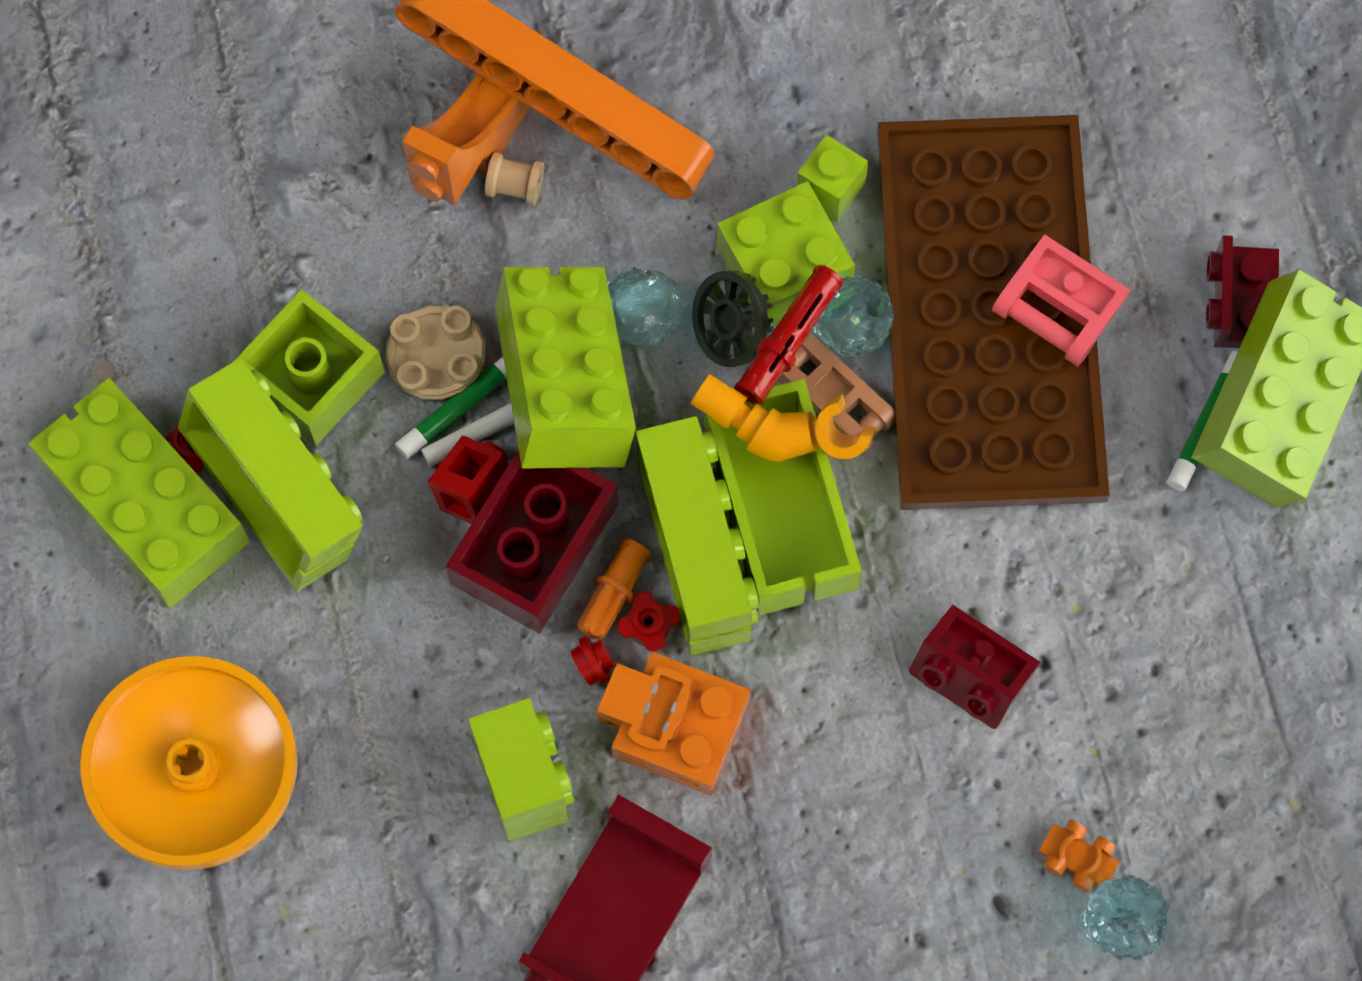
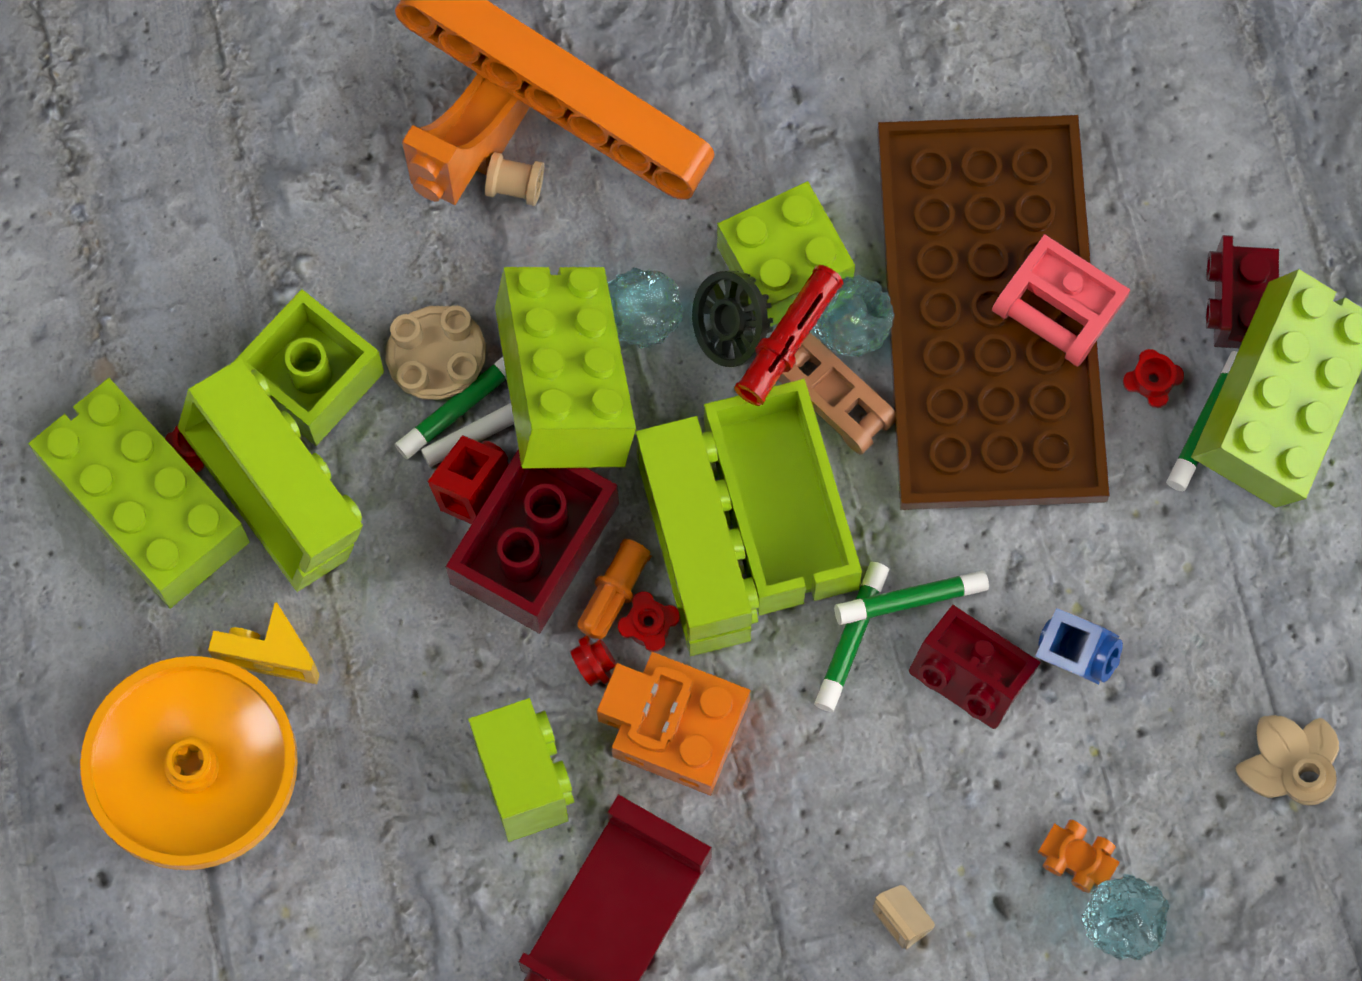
(279, 655): none -> yellow slope
(778, 434): light orange piece -> none
(834, 175): lime brick -> none
(849, 642): none -> bar
(902, 916): none -> tan slope
(911, 597): none -> green bar
(1079, 647): none -> blue brick
(1156, 364): none -> red plate
(1286, 755): none -> tan plate

